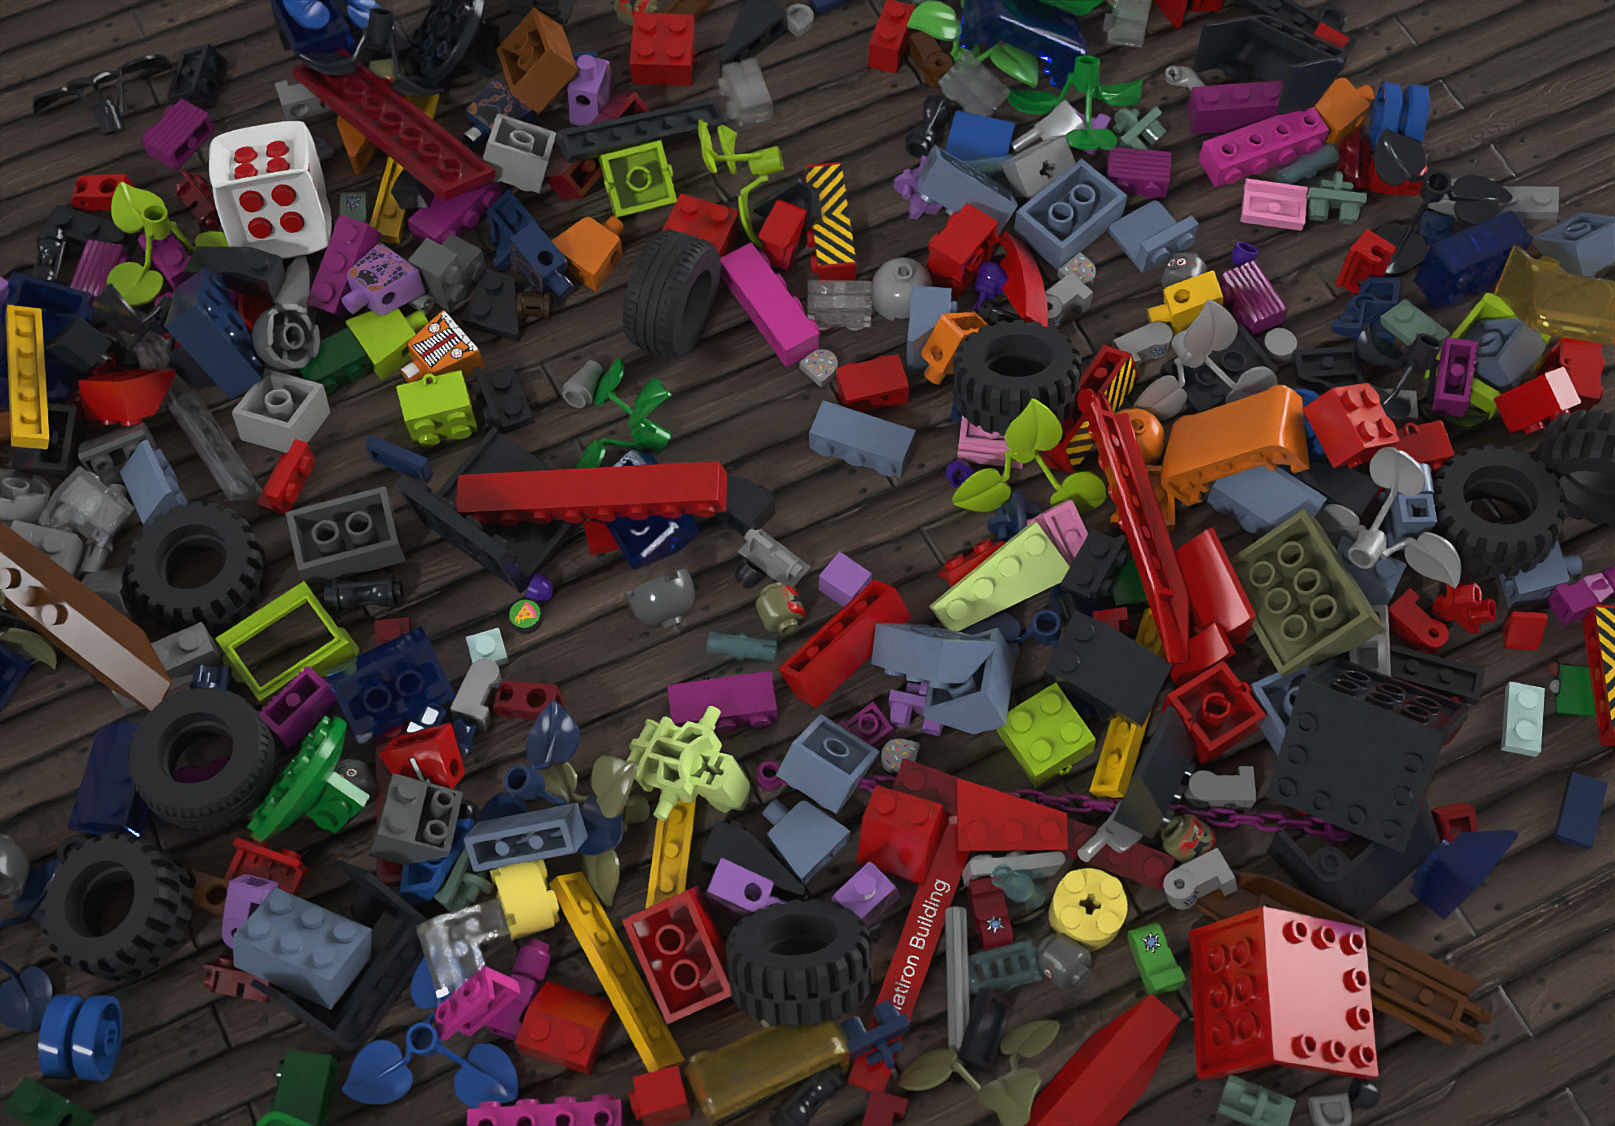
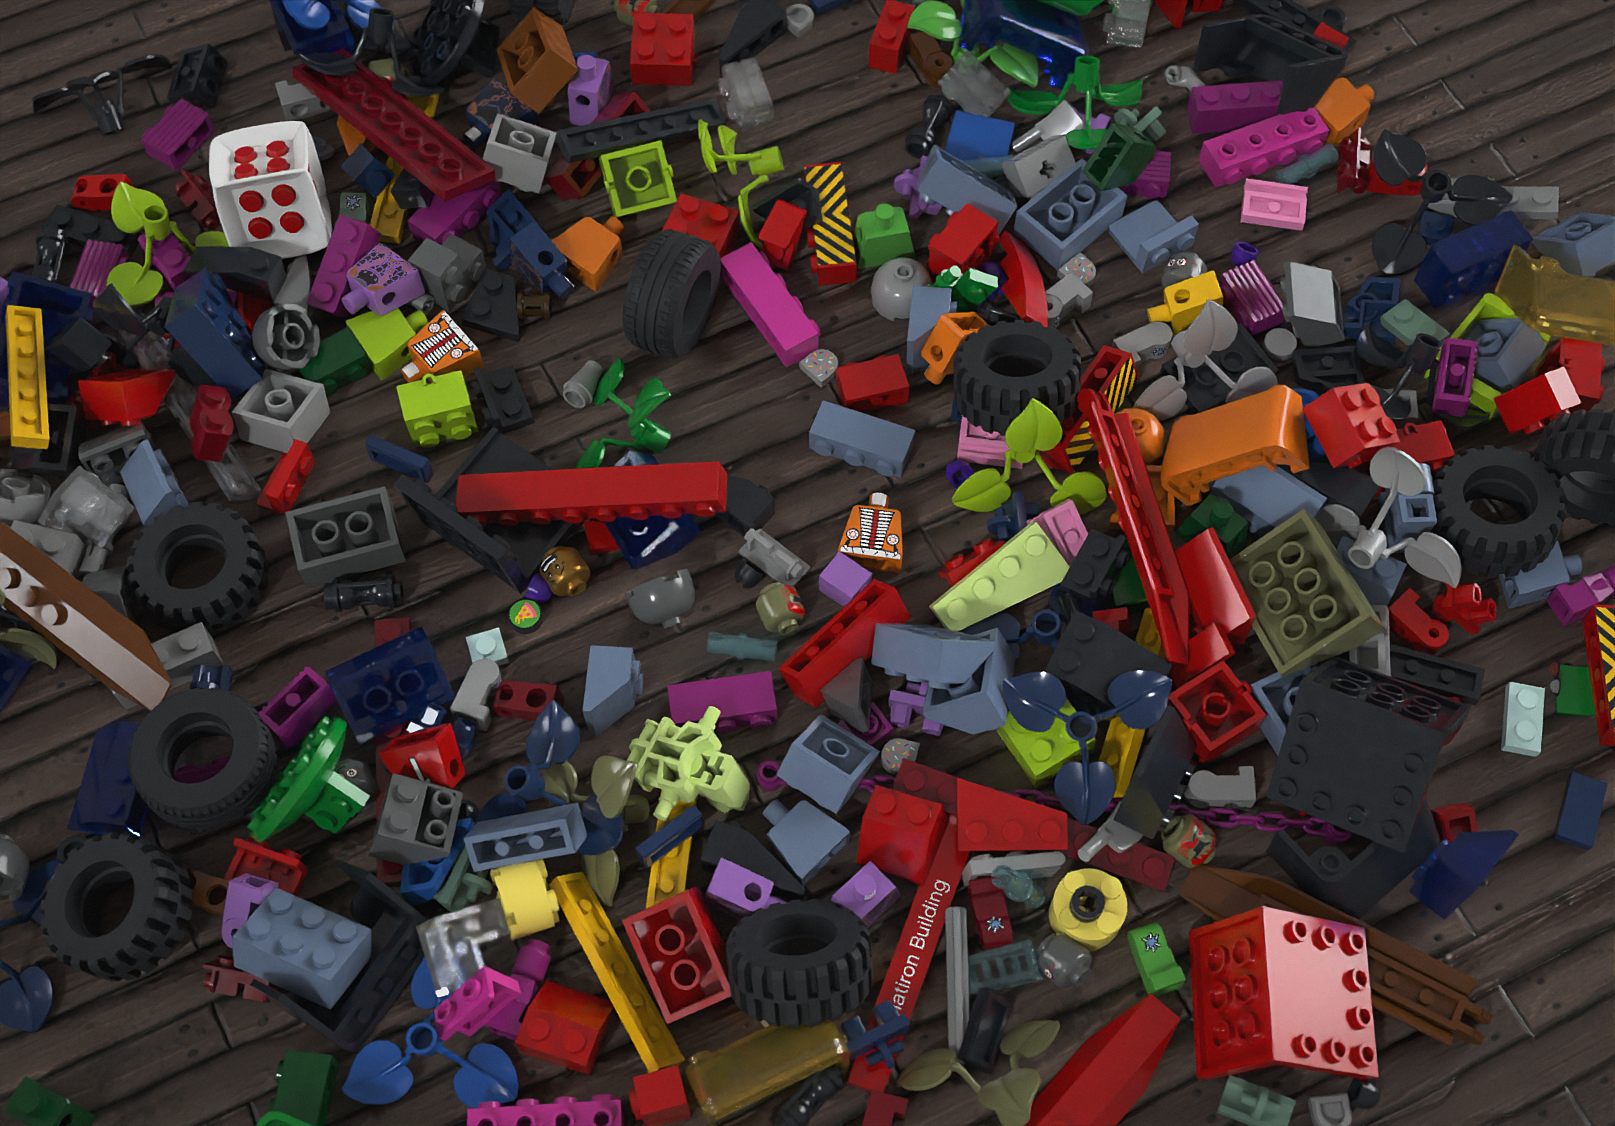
(80, 1037): blue wheel -> none
(211, 423): none -> dark red brick
(330, 655): lime piece -> none
(368, 170): none -> dark blue brick
(565, 571): none -> pearl gold head
(610, 686): none -> sand blue slope
(670, 836): none -> dark blue tile
(840, 303): clear brick -> none
(851, 695): none -> flat silver slope
(874, 536): none -> torso
(881, 236): none -> bright green torso
(967, 288): none -> green plate
(1035, 702): none -> dark blue plant
(1098, 906): none -> black bush
(1119, 157): none -> dark green torso
(1197, 879): light grey leg -> none
(1216, 514): none -> dark green torso
(1312, 304): none -> slope
(1338, 195): sand green hips -> none
(1365, 259): red hinge -> none
(1399, 111): blue wheel -> none
(1524, 630): red slope -> none

